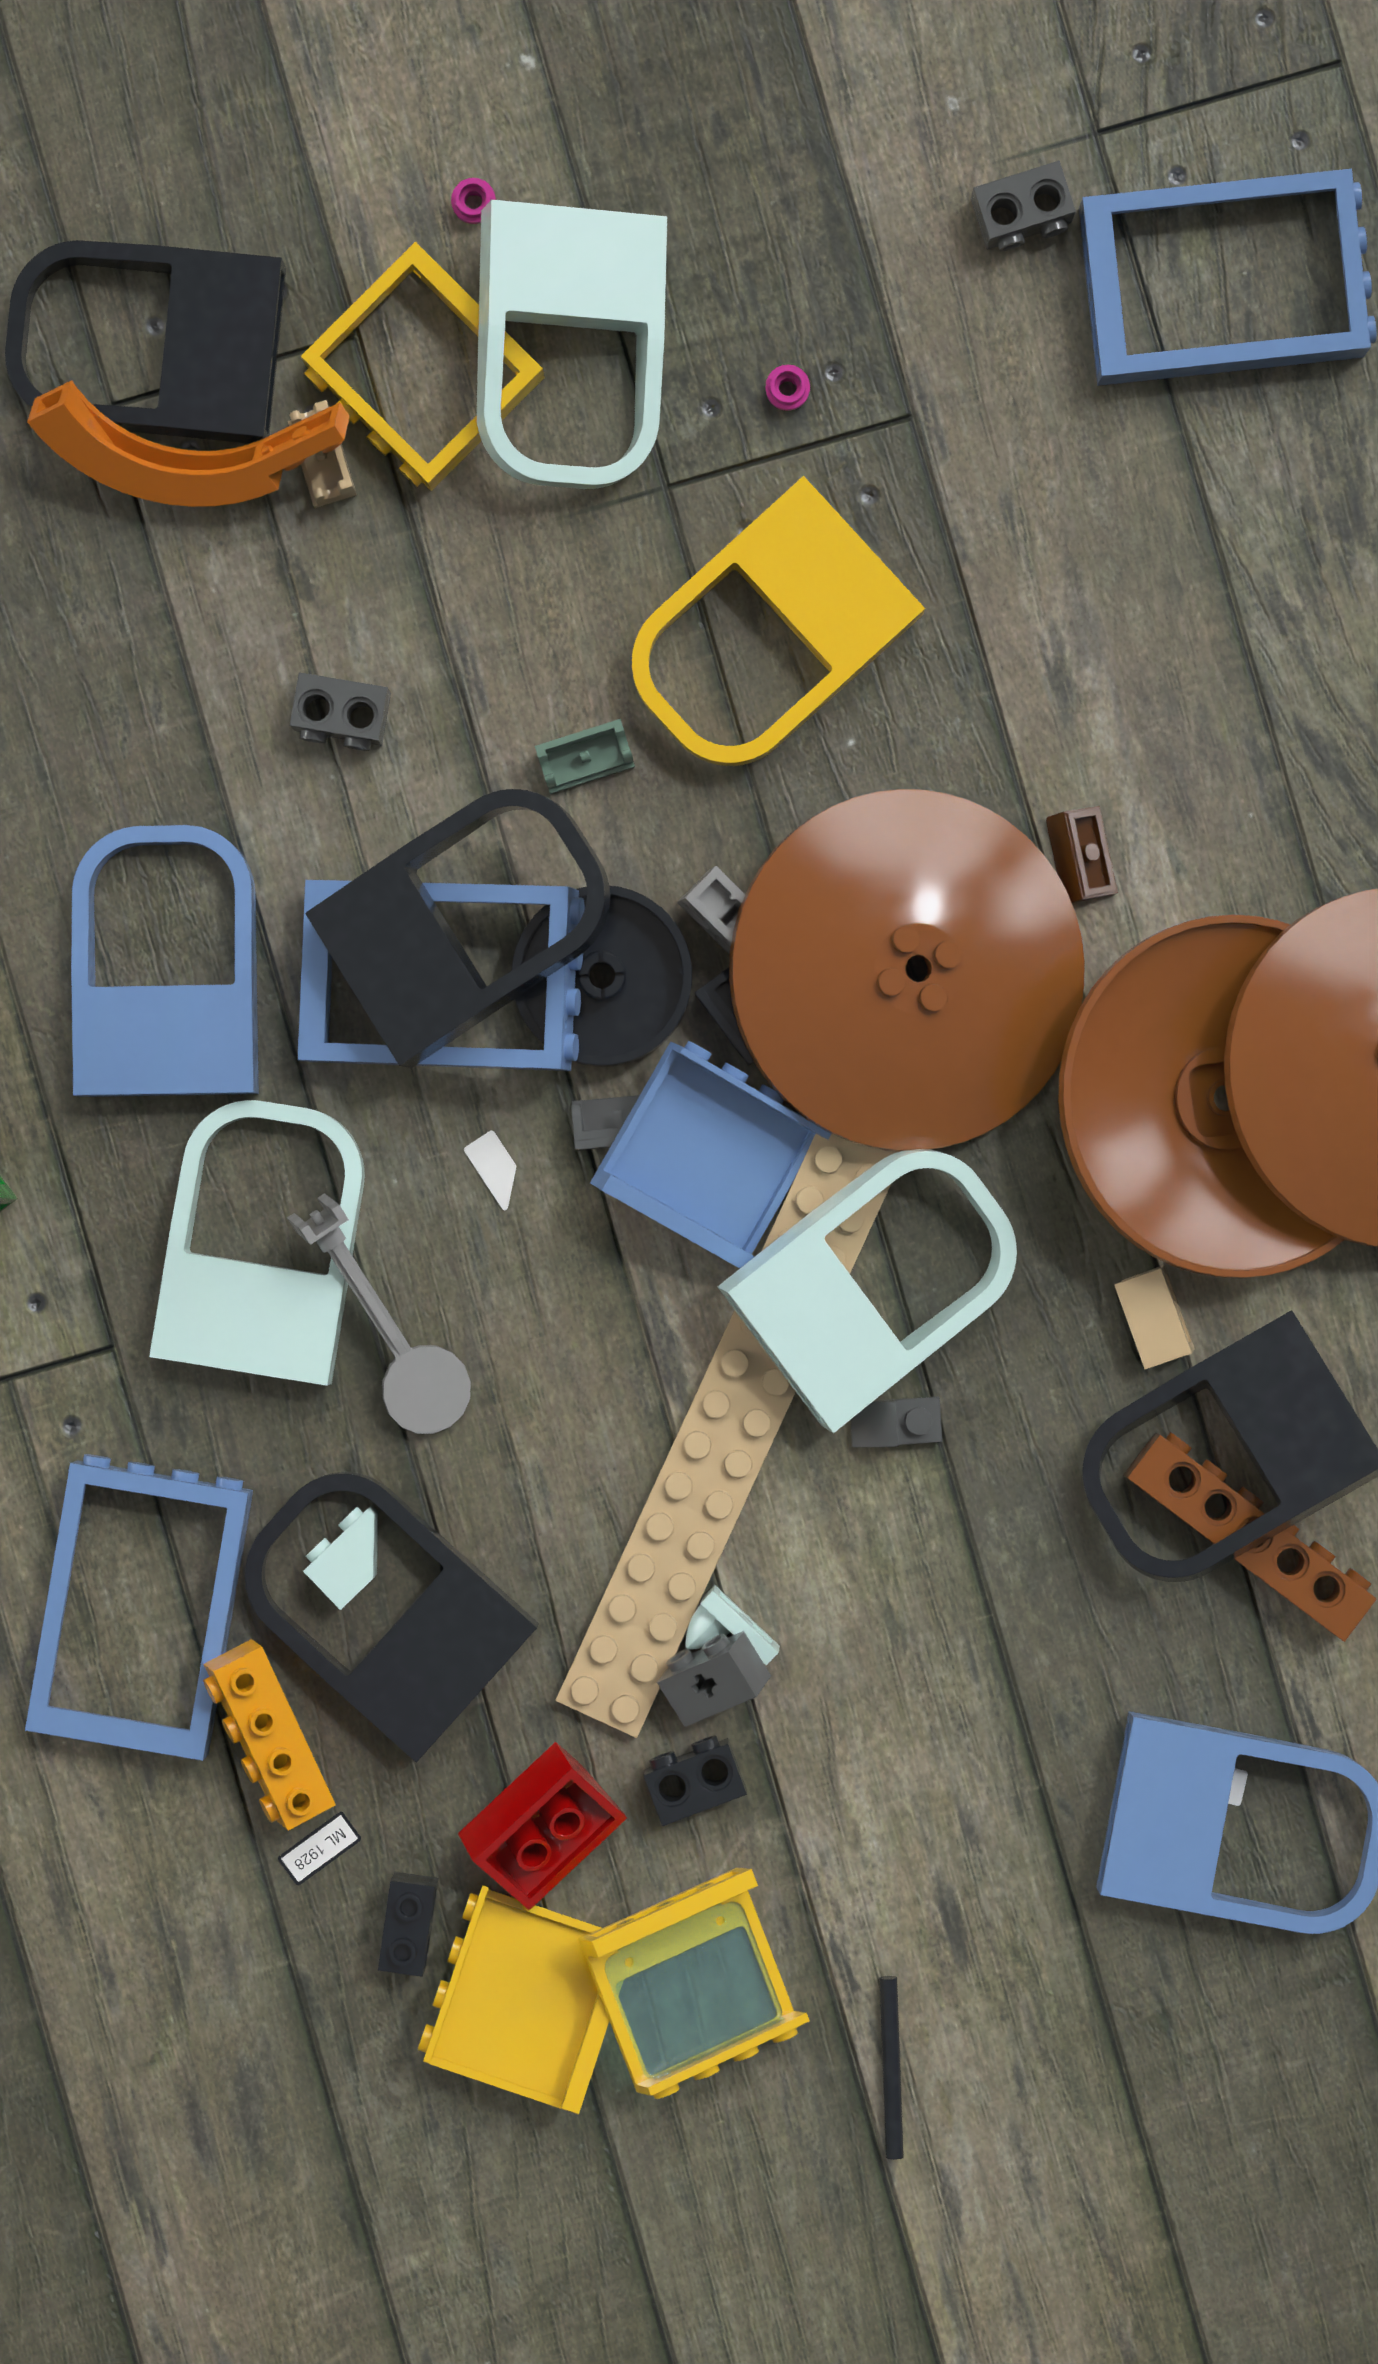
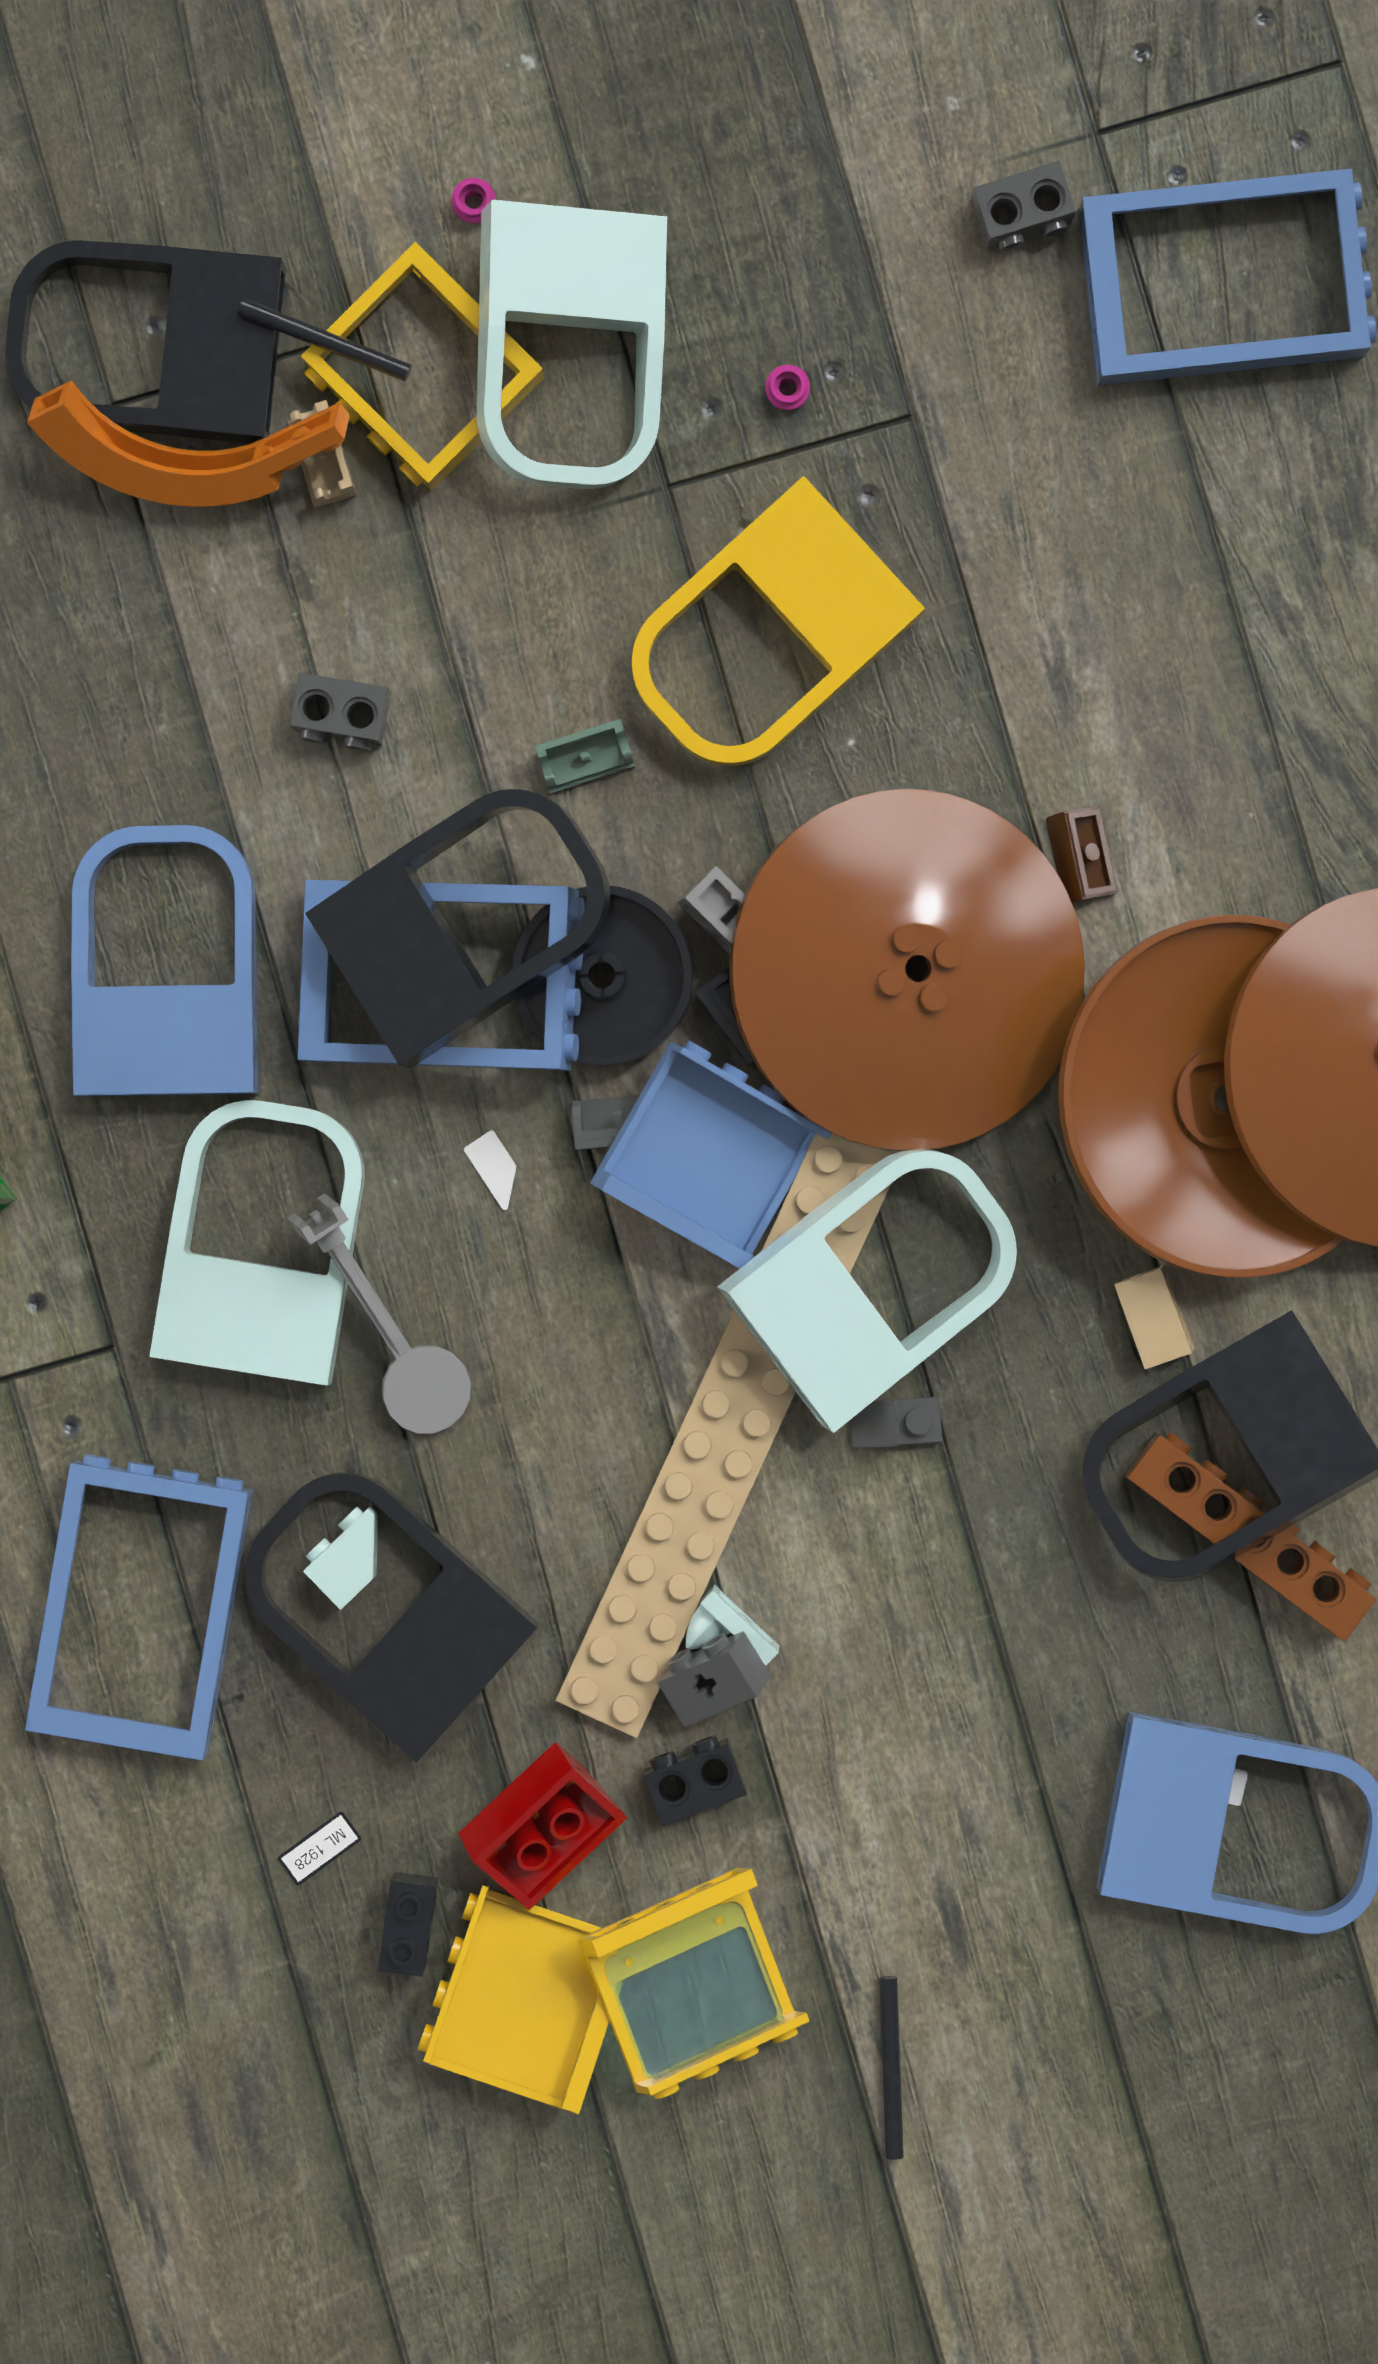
(268, 1734): light orange brick -> none
(324, 339): none -> black bar

